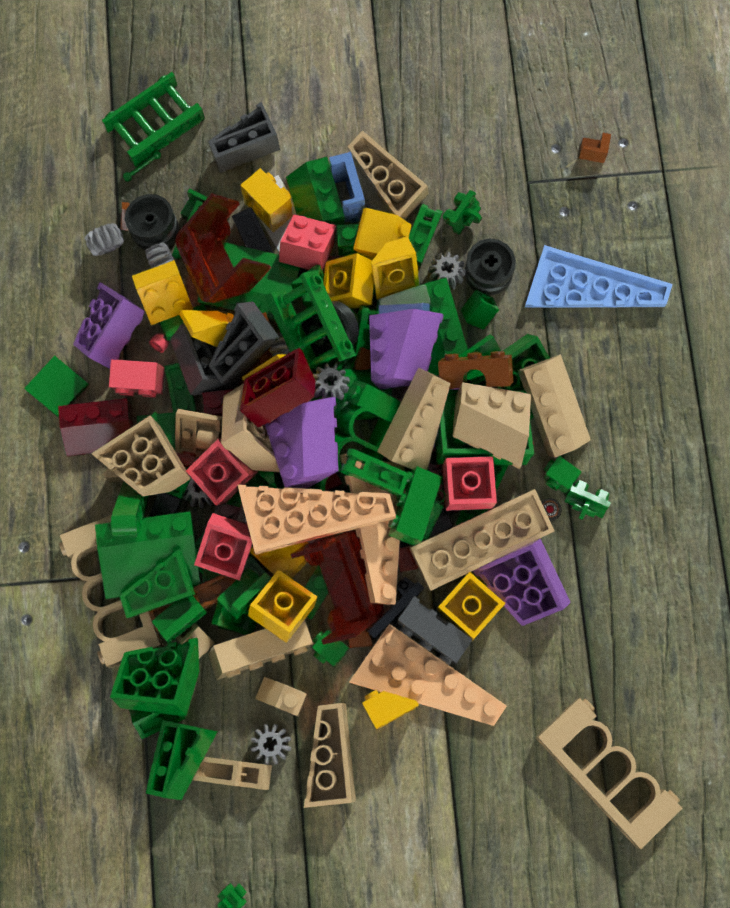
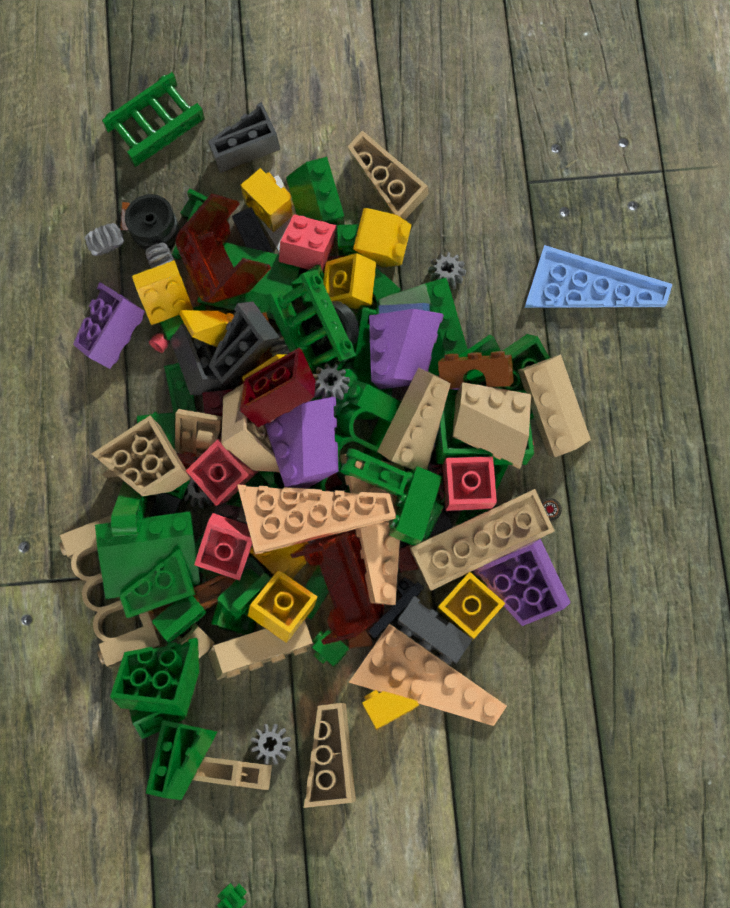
(56, 385): green tile -> none
(93, 424): dark red slope -> none
(128, 176): green hinge -> none
(136, 377): coral brick -> none
(281, 696): tan slope -> none
(344, 170): medium blue panel -> none
(362, 360): dark orange tile -> none
(395, 268): yellow slope -> none
(423, 231): green plate -> none
(466, 213): green hips -> none
(479, 309): green panel -> none
(490, 266): pearl dark grey wheel -> none
(560, 474): green brick -> none
(586, 502): green hips -> none
(594, 149): dark orange panel -> none
(644, 823): tan fence -> none

